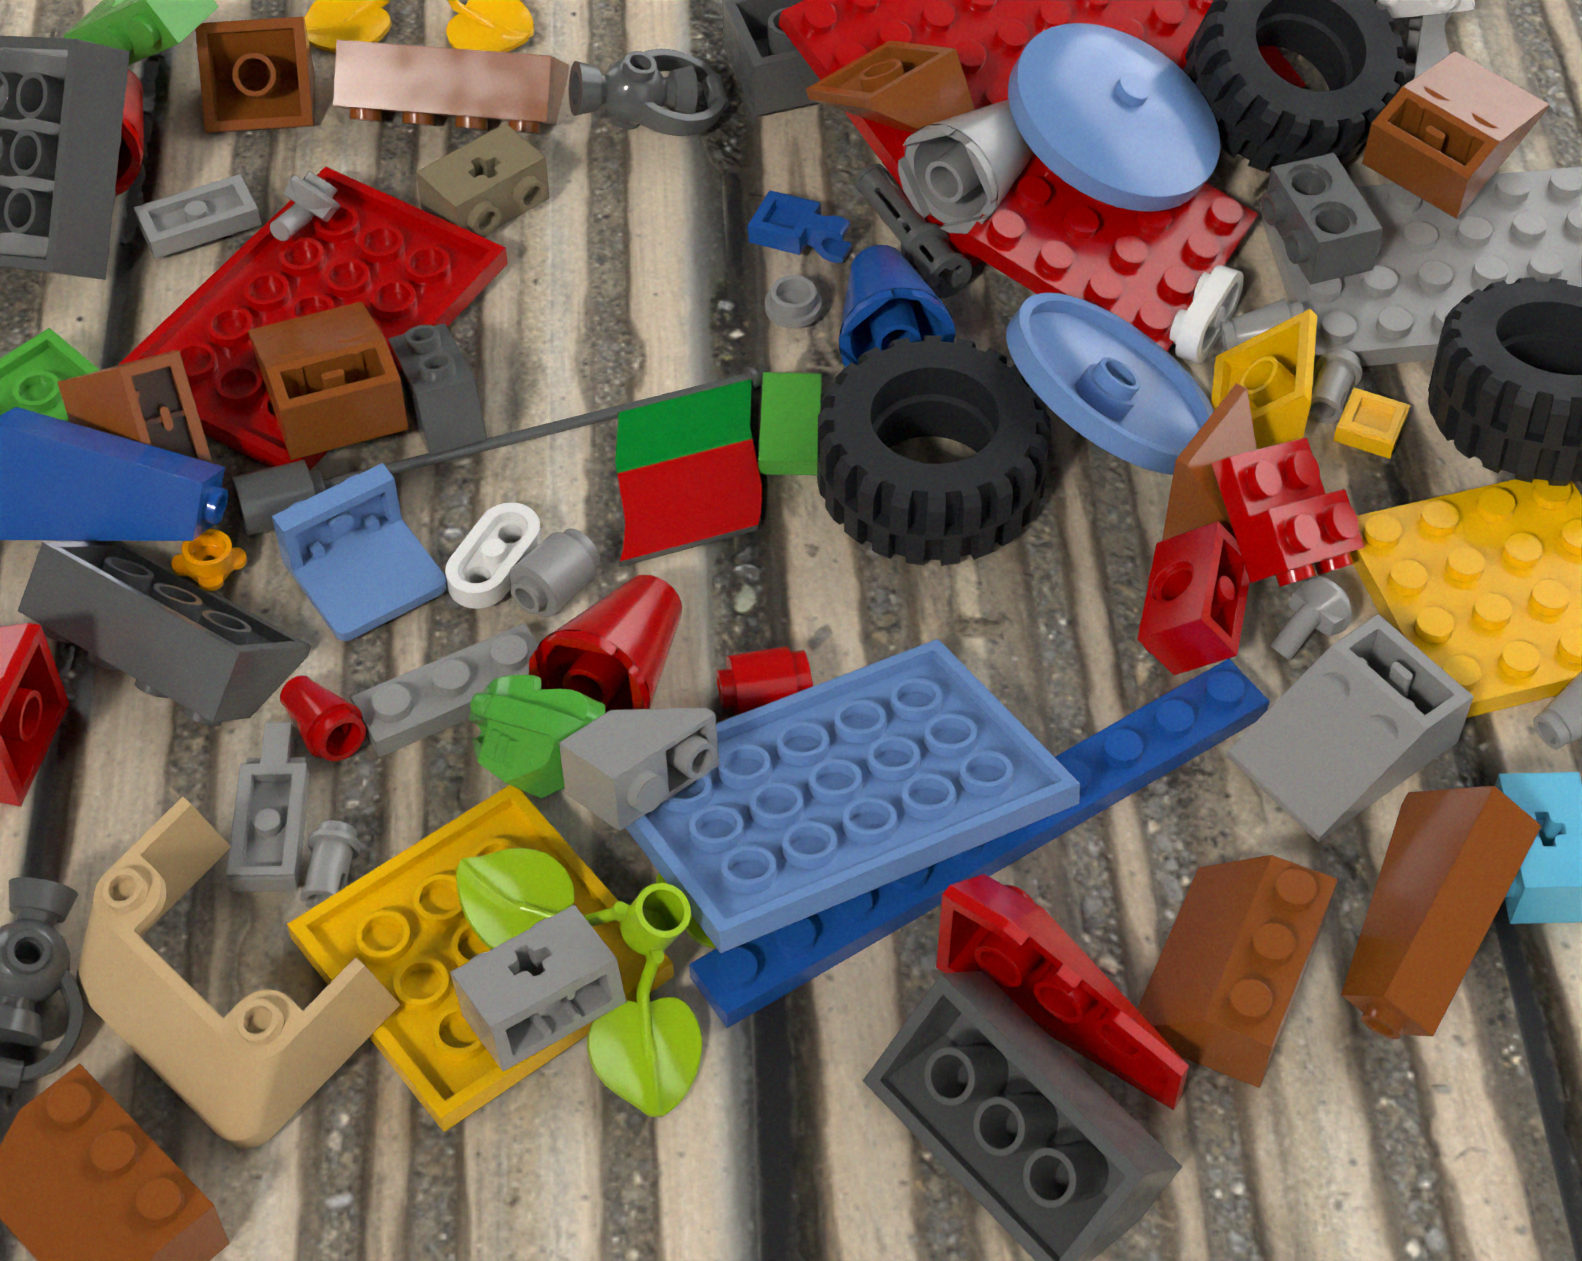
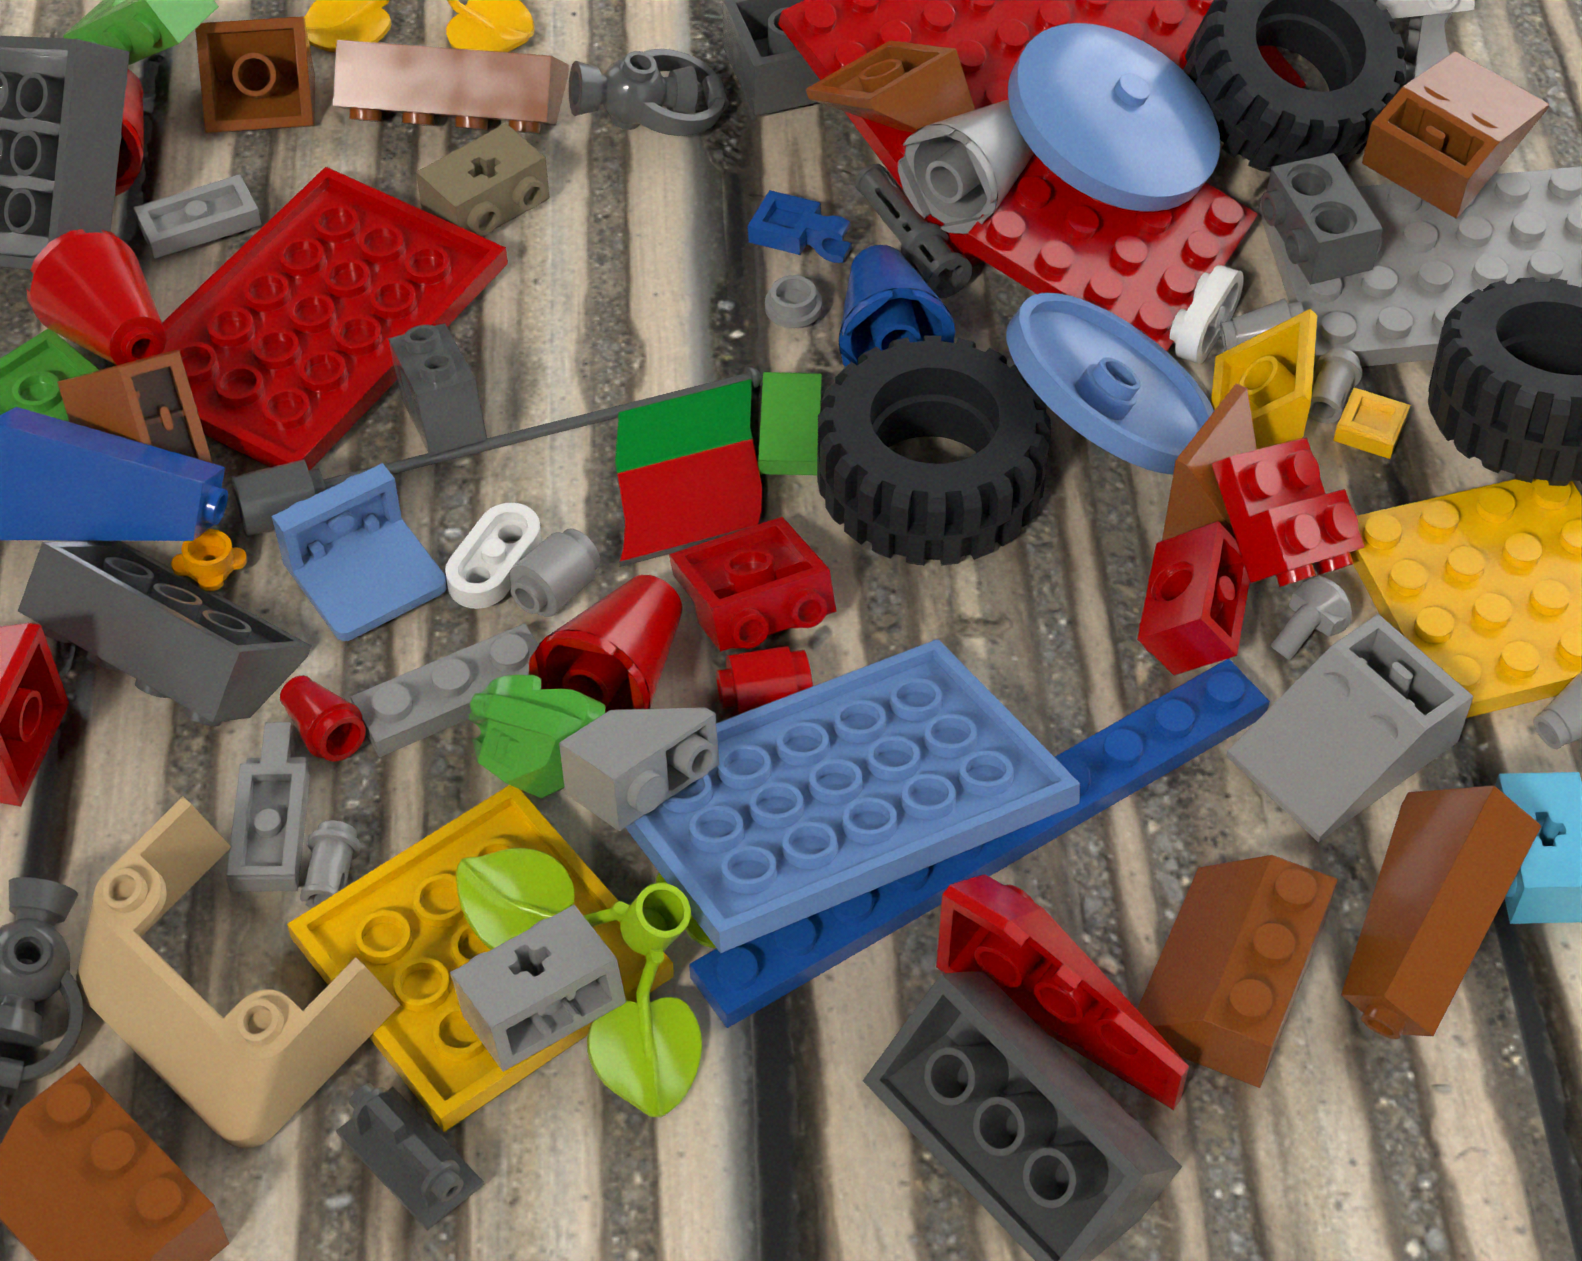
(96, 296): none -> red cone
(311, 198): light grey plate -> none
(330, 379): dark orange slope -> none
(407, 1154): none -> dark grey hinge
(754, 584): none -> red plate

